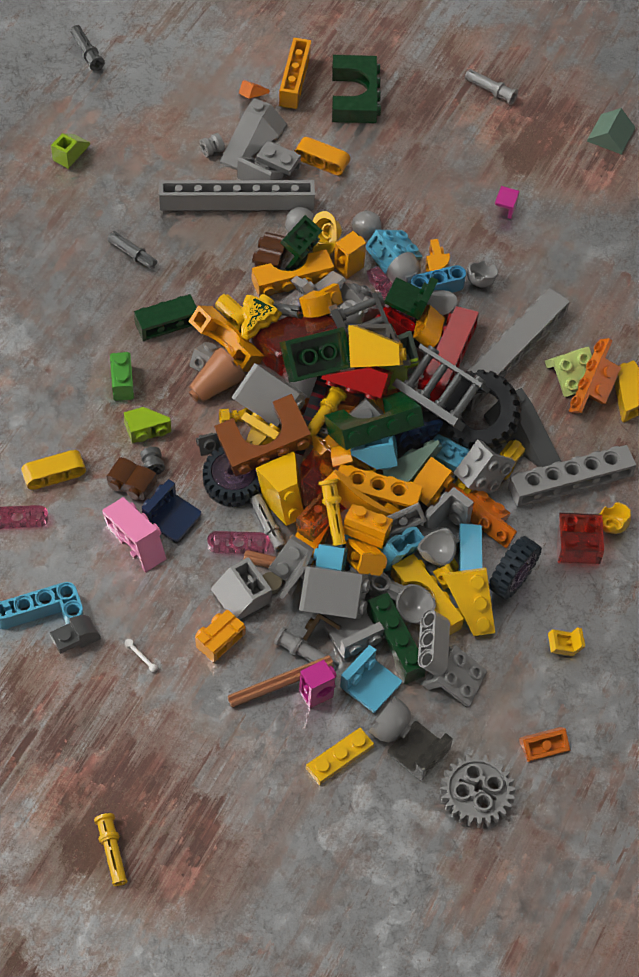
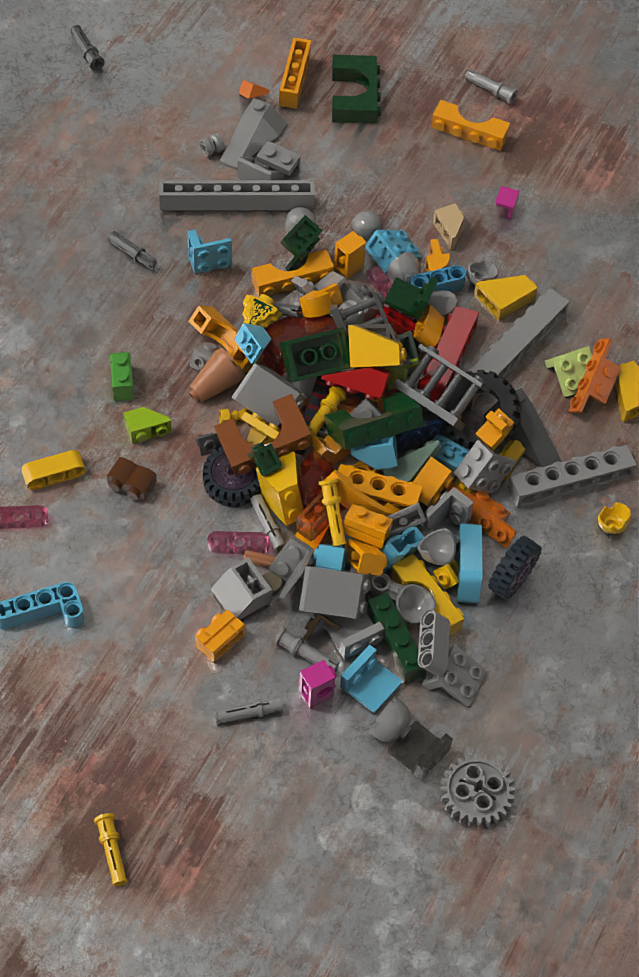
(68, 148): lime slope -> none
(78, 632): dark grey brick -> none
(129, 644): white hinge -> none
(135, 531): bright pink wedge -> none
(152, 458): dark grey wheel -> none
(164, 317): dark green brick -> none
(170, 512): dark blue bracket -> none
(208, 255): none -> medium azure bracket
(231, 310): yellow piece -> none
(252, 341): none -> medium azure slope
(254, 709): none -> light grey pin
(265, 458): none -> dark green bracket
(270, 251): reddish brown brick -> none
(272, 684): nougat axle -> none
(322, 156): light orange beam -> none
(330, 233): yellow piece -> none
(339, 756): yellow plate -> none
(342, 456): light orange brick -> none
(449, 223): none -> tan slope
(473, 598): yellow wing -> none
(489, 133): none -> light orange arch
(495, 429): none -> light orange brick
(505, 295): none -> yellow slope
(545, 744): orange slope -> none
(566, 642): yellow bracket -> none
(580, 538): clear red slope -> none
(612, 131): sand green slope -> none

